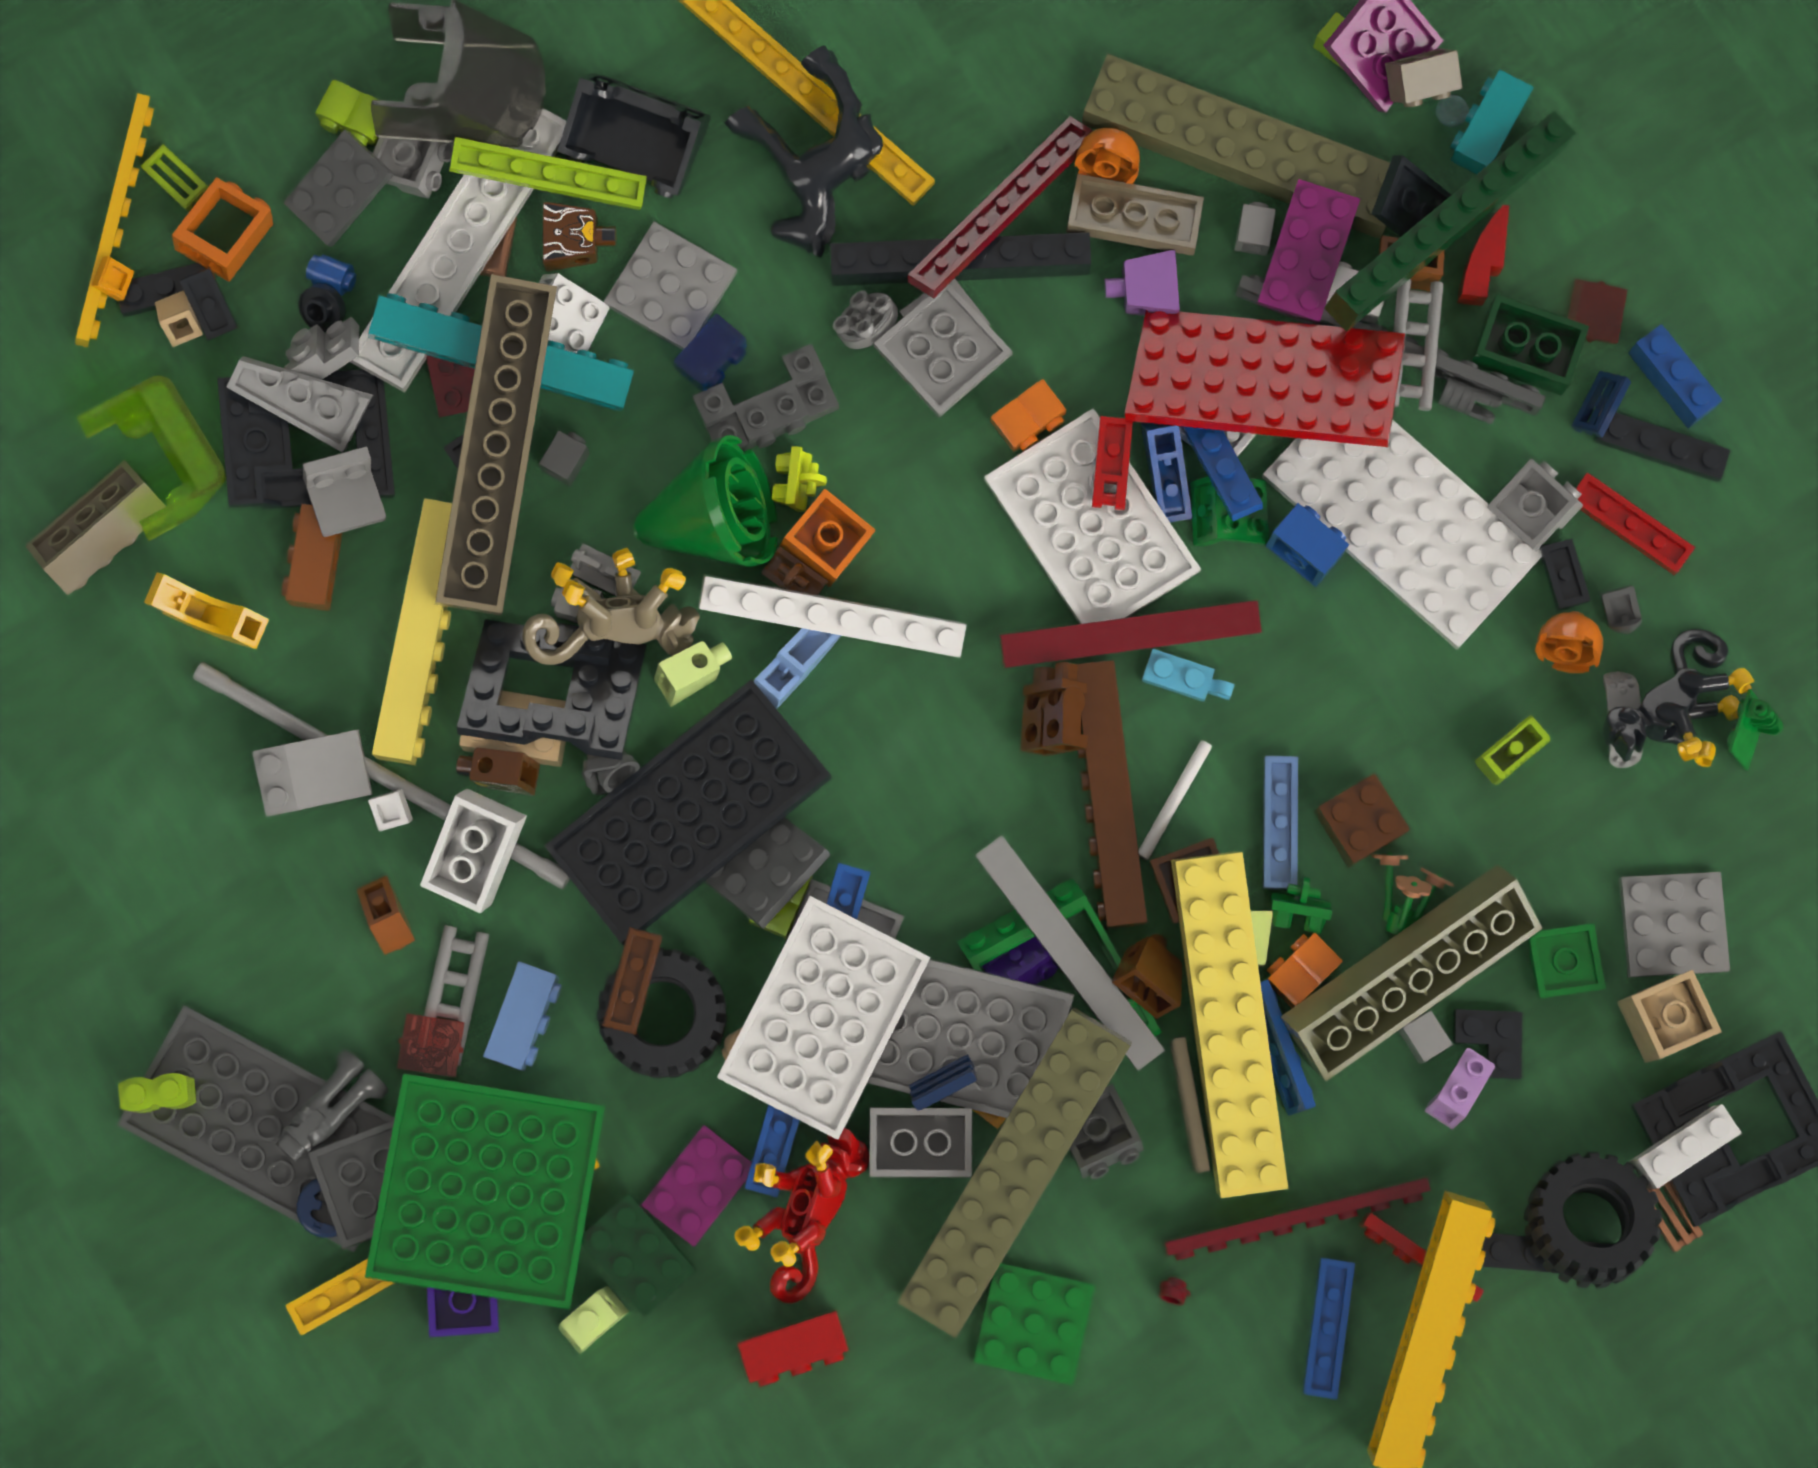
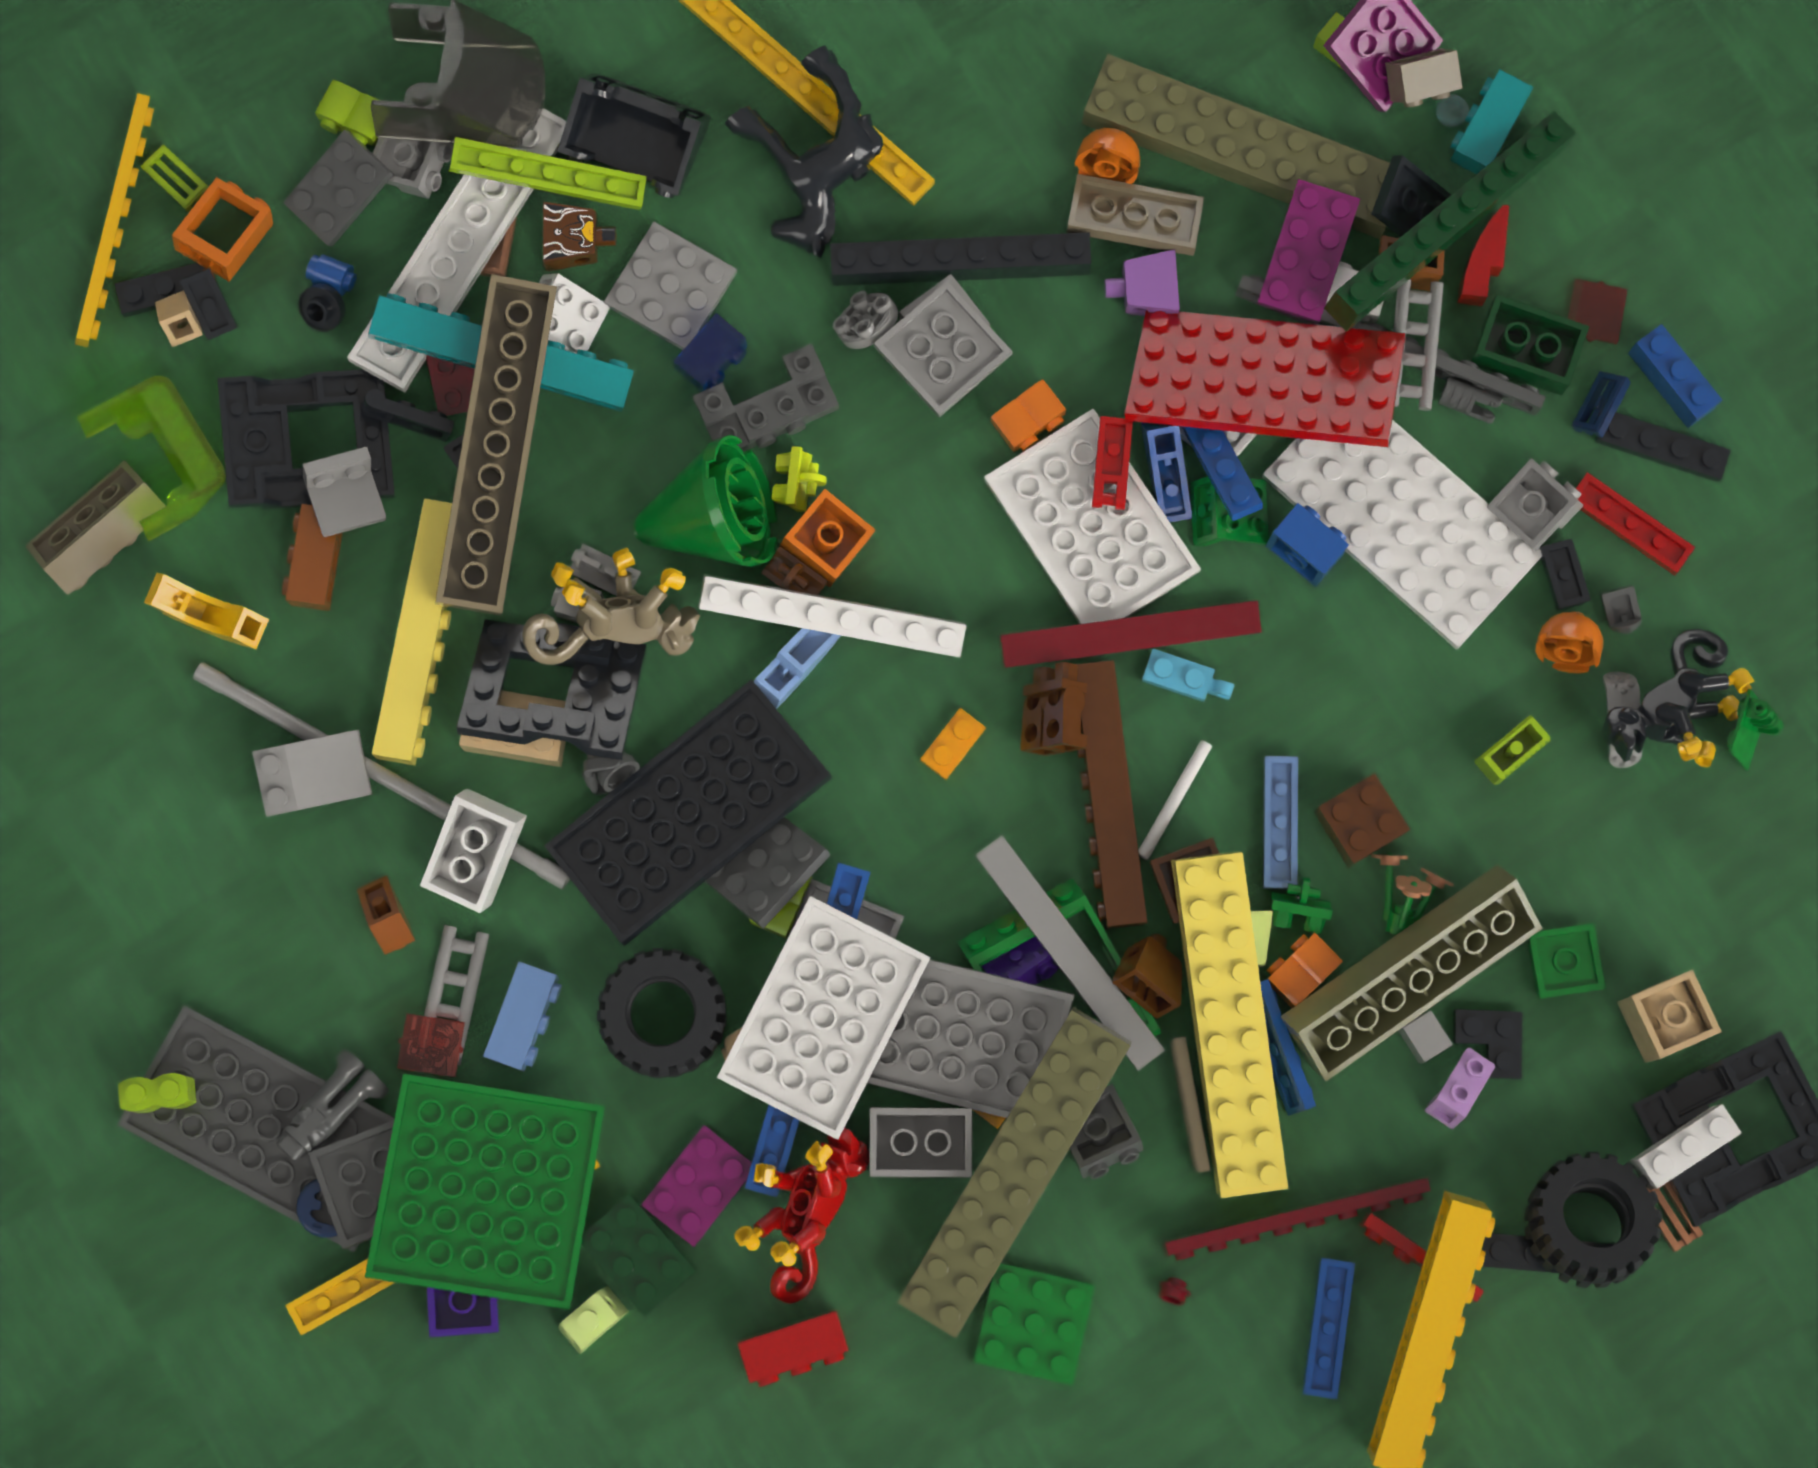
(113, 278): light orange tile -> none
(309, 403): light grey wing -> none
(323, 353): light grey plate -> none
(390, 810): white tile -> none
(406, 415): none -> black plate
(500, 770): reddish brown torso -> none
(565, 457): dark grey brick -> none
(632, 981): reddish brown tile -> none
(680, 678): yellowish green torso -> none
(943, 1082): dark blue tile -> none
(953, 744): none -> light orange plate
(999, 209): plate -> none
(1255, 228): light grey brick -> none
(1674, 924): light grey plate -> none

